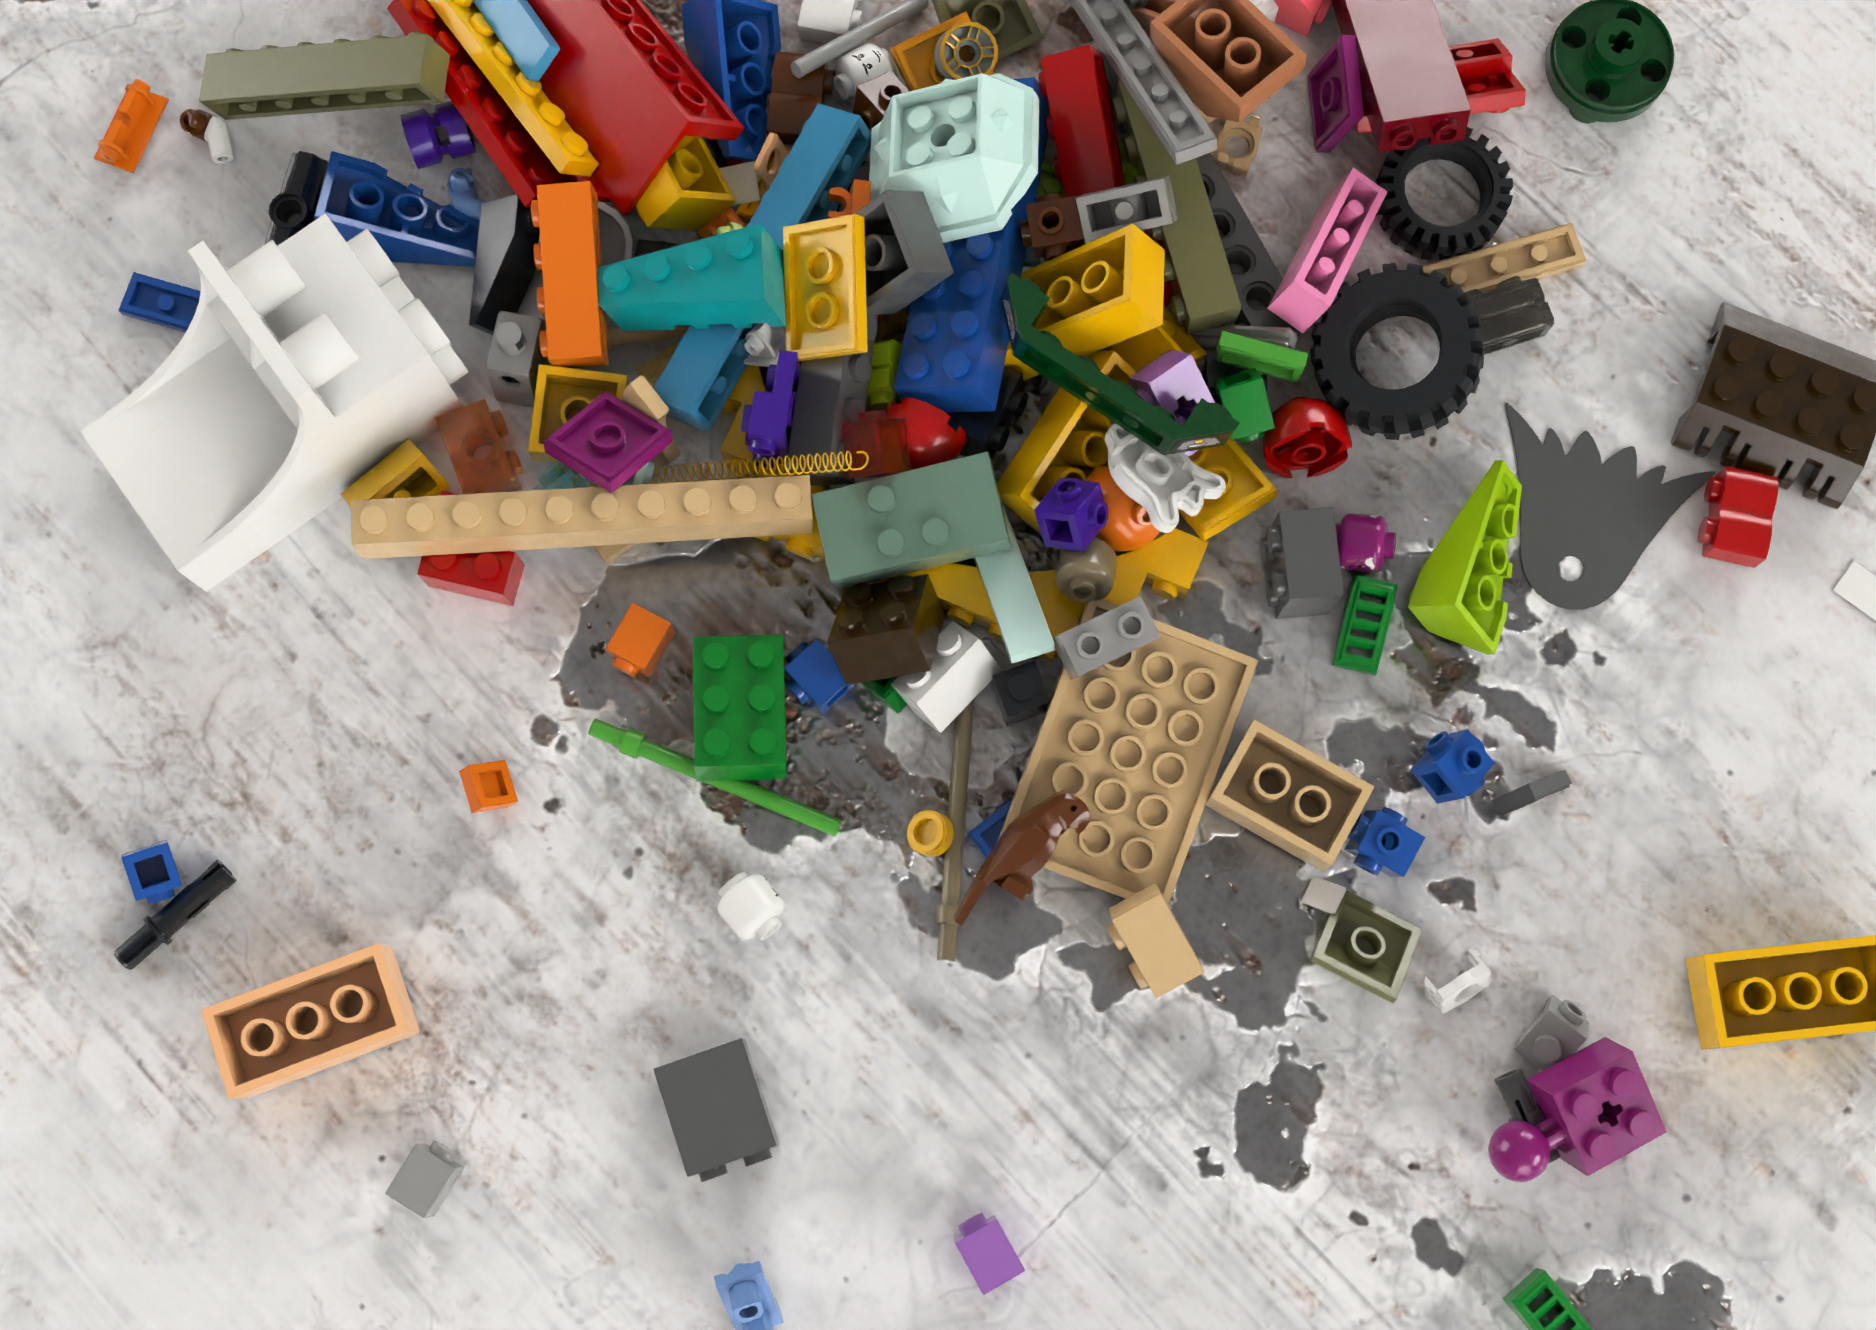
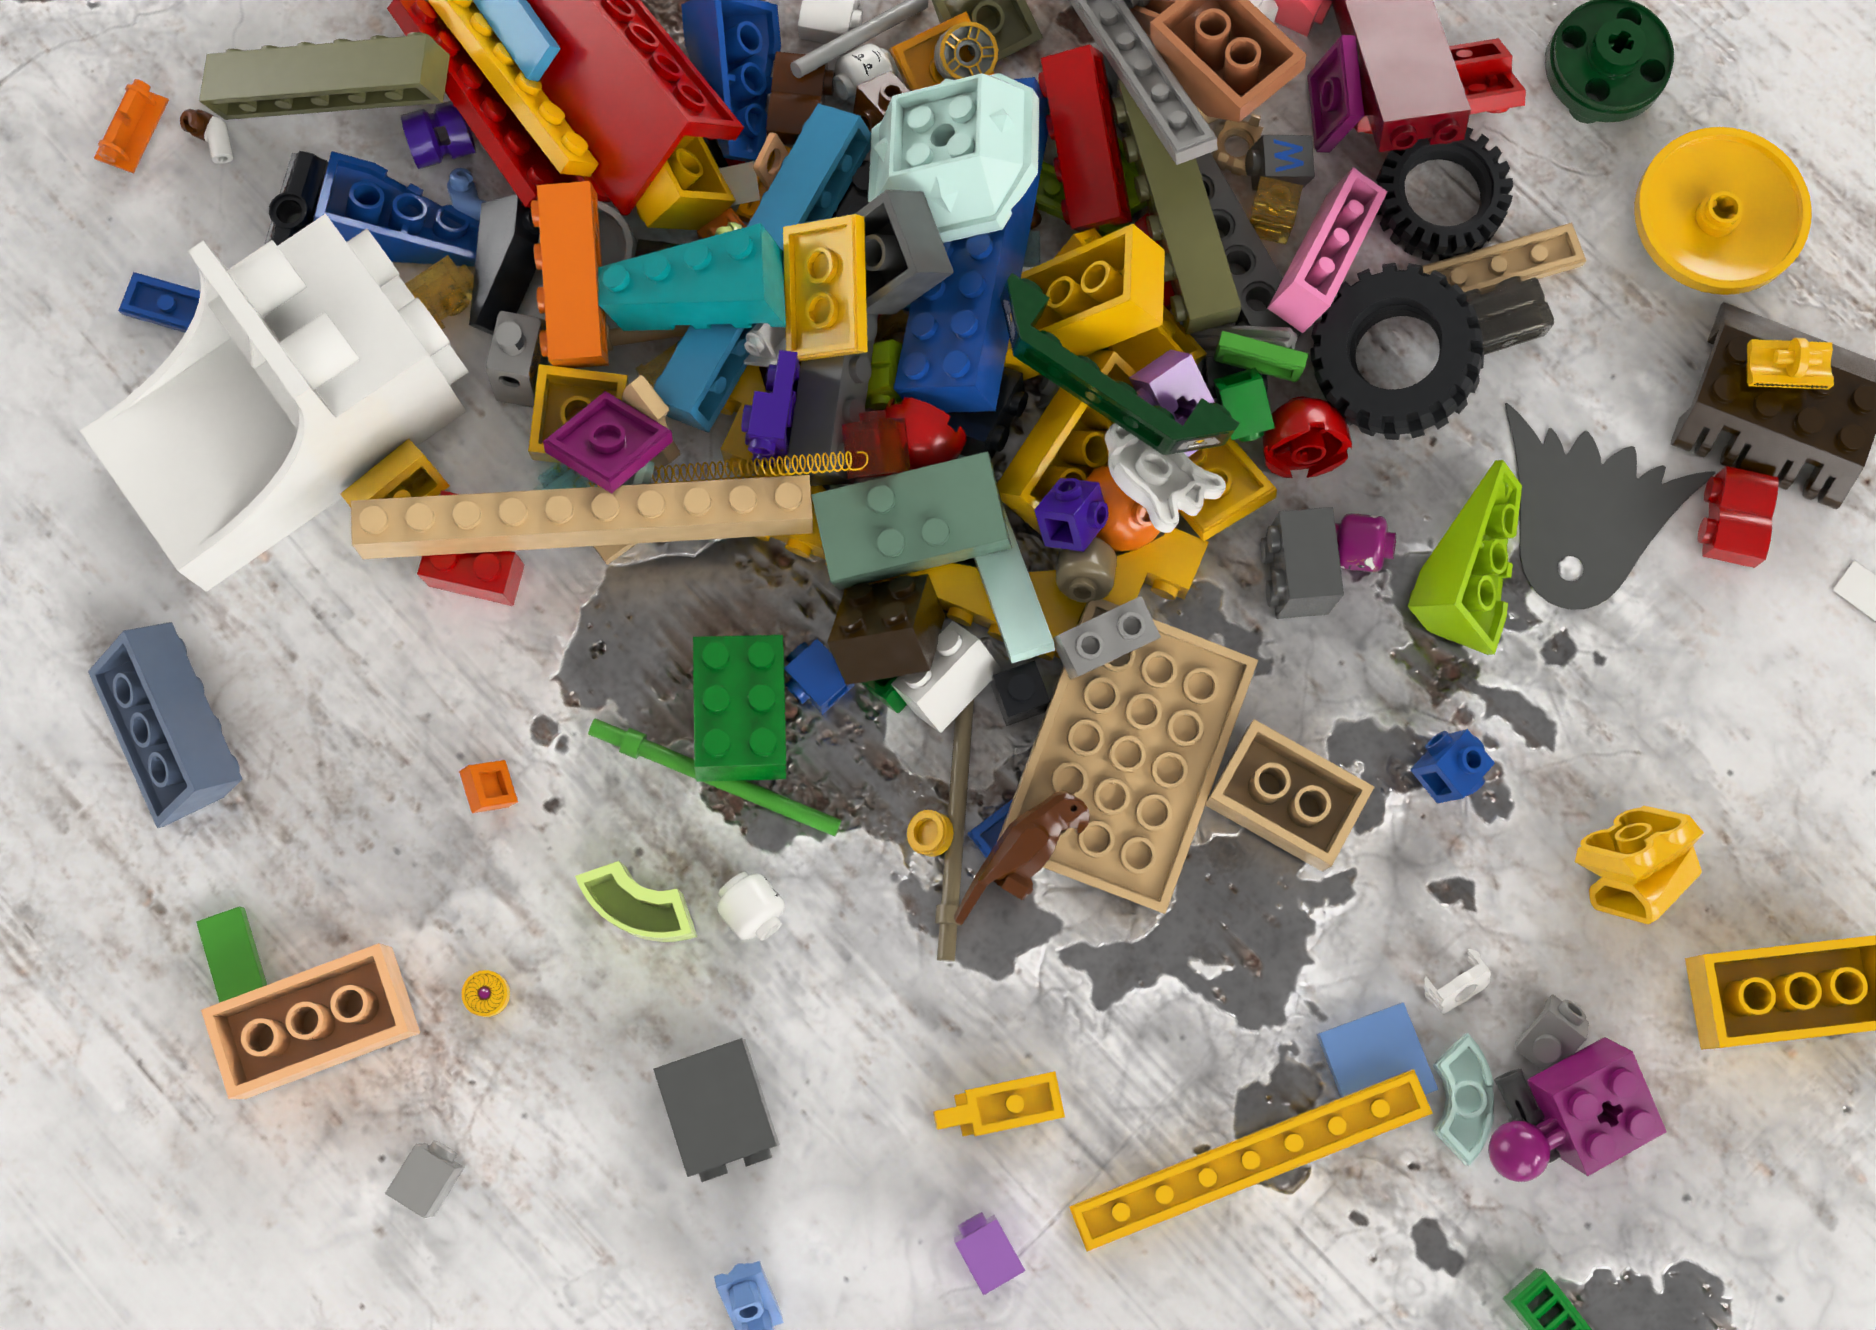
(152, 872): blue brick -> none
(164, 723): none -> sand blue slope
(175, 915): black axle -> none
(231, 953): none -> bright green tile
(443, 289): none -> clear yellow brick
(467, 430): clear orange brick -> none
(485, 993): none -> yellow tile
(636, 909): none -> yellowish green brick
(640, 641): orange brick -> none
(852, 201): orange tile -> none
(1004, 1106): none -> yellow hinge
(1049, 212): reddish brown brick -> none
(1141, 203): light grey brick -> none
(1154, 940): tan brick -> none
(1250, 1160): none -> yellow tile
(1274, 209): none -> clear yellow brick
(1281, 158): none -> dark grey brick
(1323, 895): white sticker -> none
(1366, 946): olive slope -> none
(1374, 588): green slope -> none
(1375, 1050): none -> medium blue tile
(1383, 842): blue brick -> none
(1468, 1100): none -> light aqua tile
(1531, 792): dark grey tile -> none
(1641, 862): none -> yellow piece
(1722, 210): none -> yellow dish
(1789, 364): none -> yellow hips

